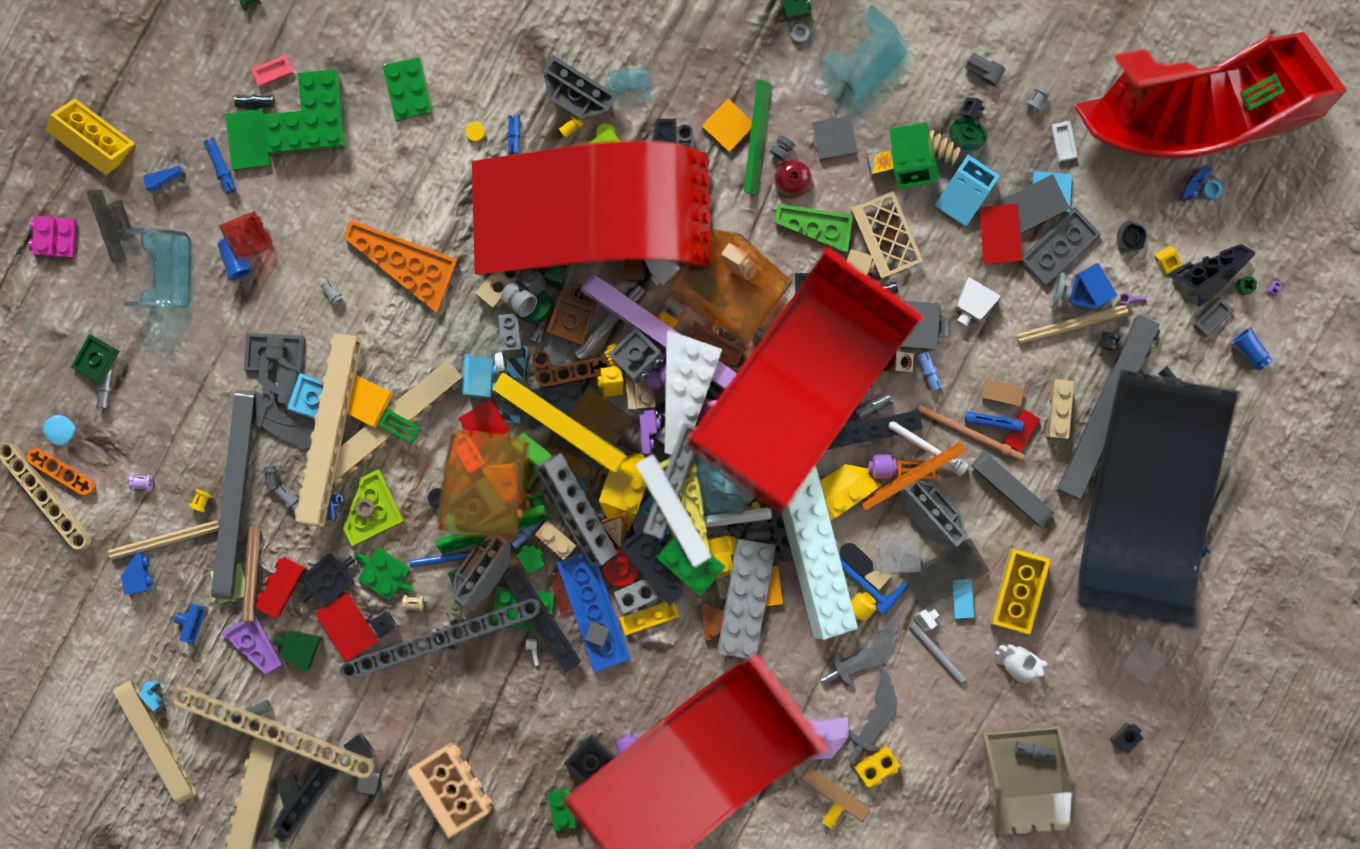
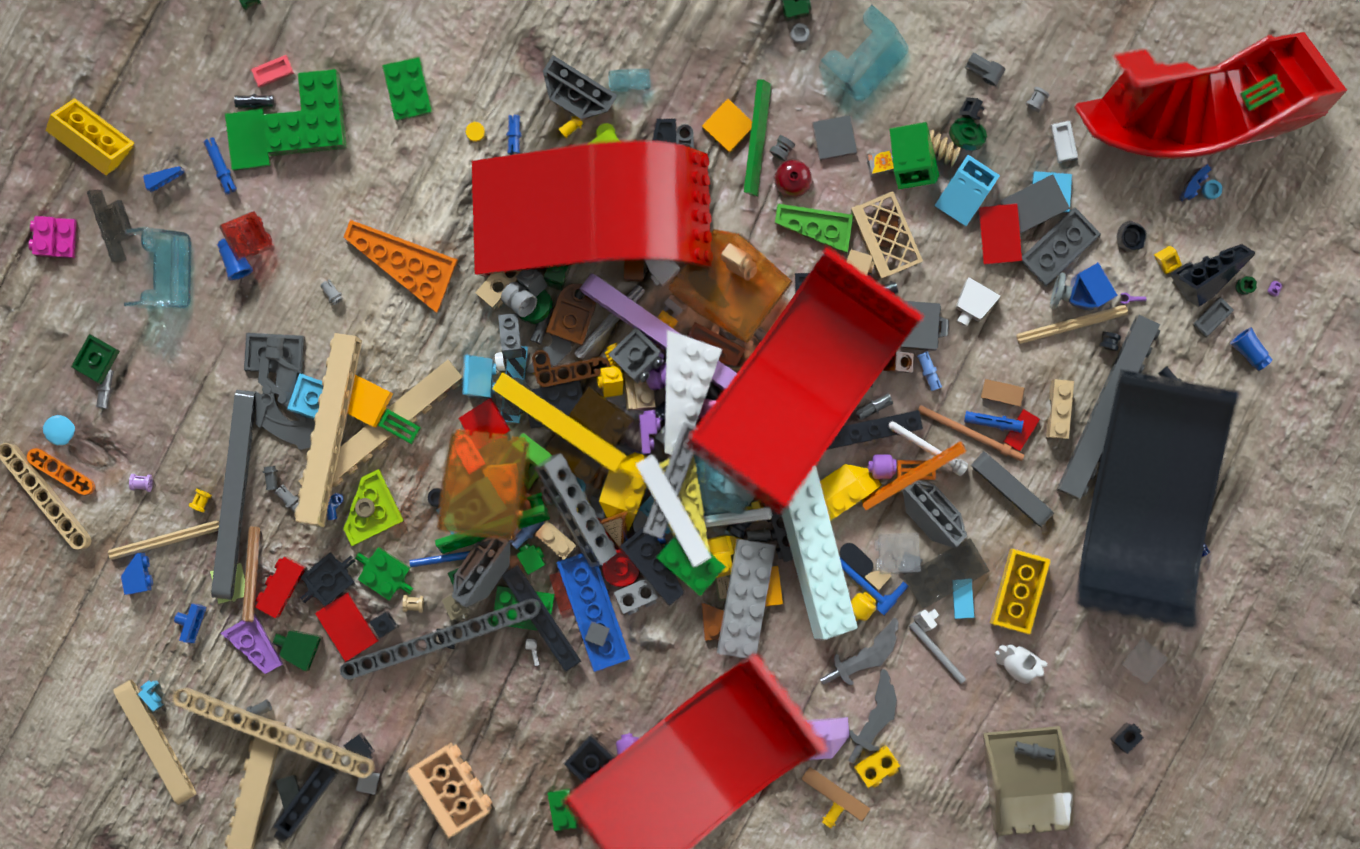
(648, 617): yellow tile -> none

